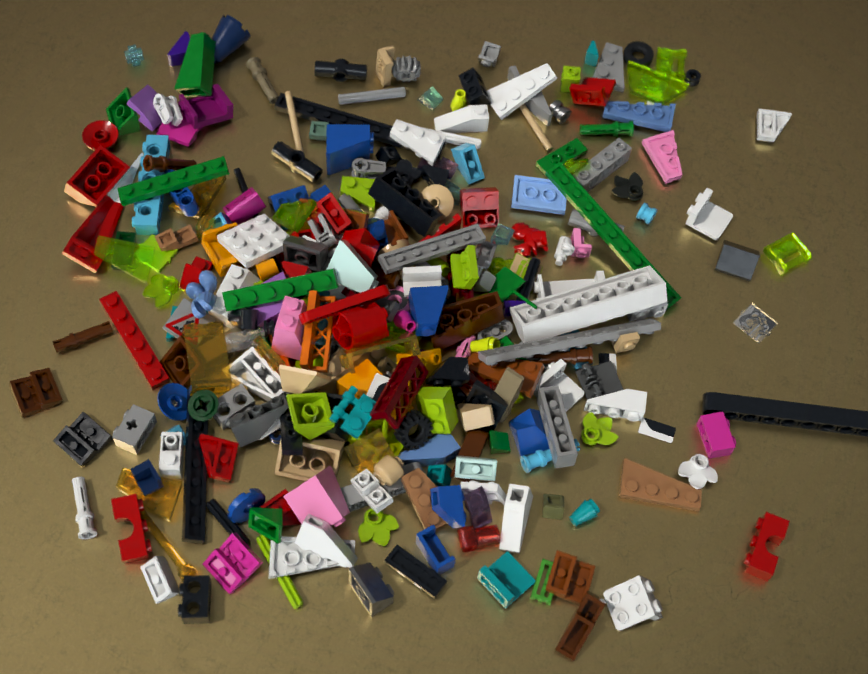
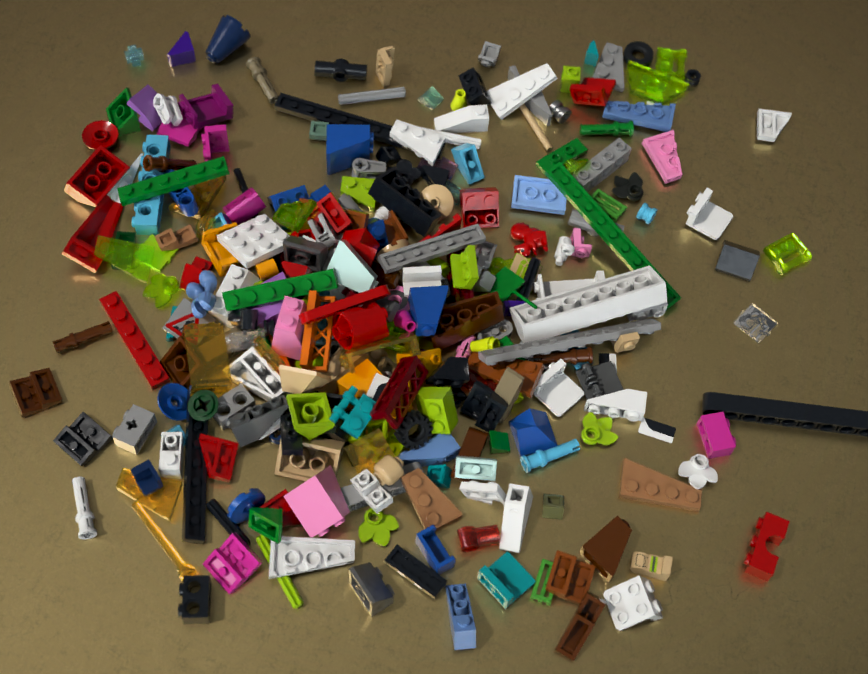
(136, 546): red arch -> none
(160, 579): white slope -> none
(197, 67): green slope -> none
(214, 140): none -> dark pink bracket
(293, 119): tan bar -> none
(296, 161): black piece -> none
(322, 539): white slope -> none
(406, 68): light grey gear -> none
(448, 504): blue slope -> none
(460, 617): none -> medium blue slope
(475, 415): tan slope -> none
(478, 507): clear purple slope -> none
(502, 235): clear light blue slope -> none
(556, 427): light grey brick -> none
(584, 513): teal cone -> none
(607, 547): none -> reddish brown slope
(613, 213): none -> bright green tile
(651, 565): none -> tan leg

